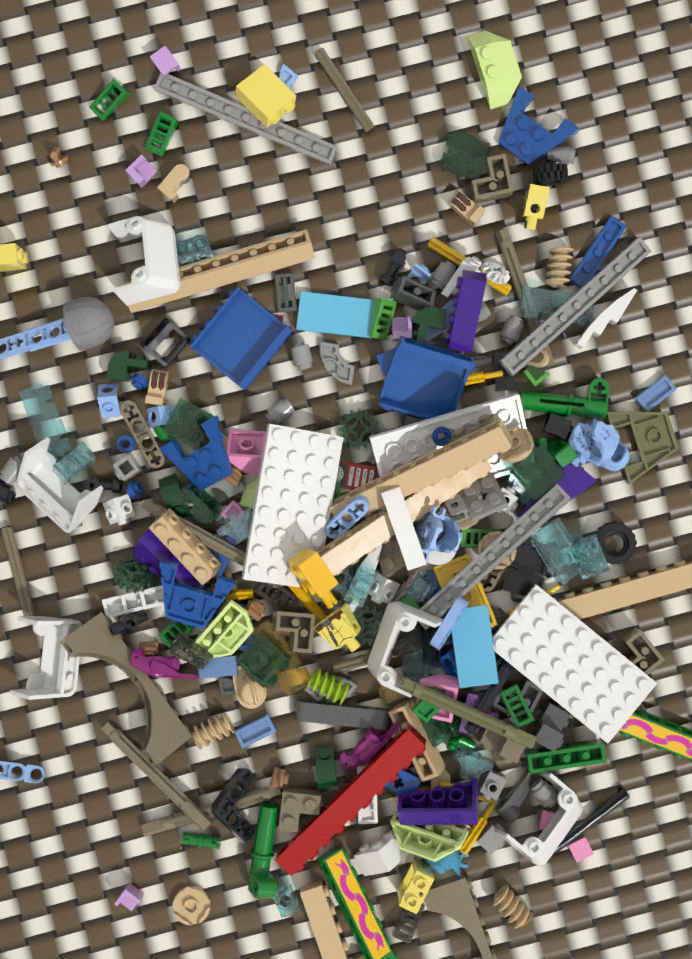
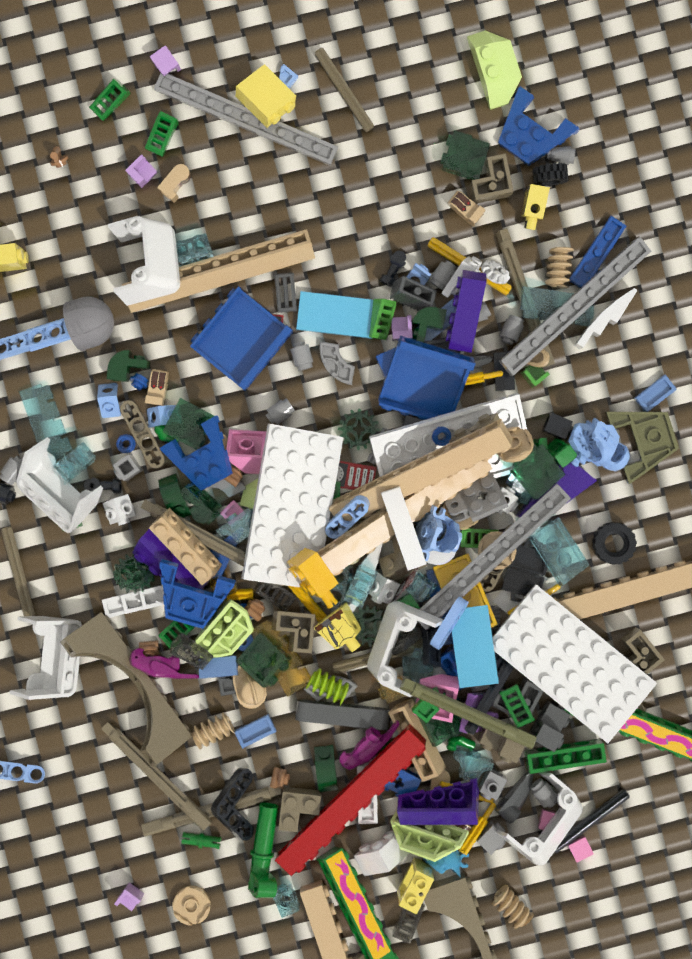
(121, 626): black axle -> none
(134, 489): blue plate -> none
(158, 336): black tile -> none
(589, 556): clear light blue brick -> none
(590, 406): green piece -> none

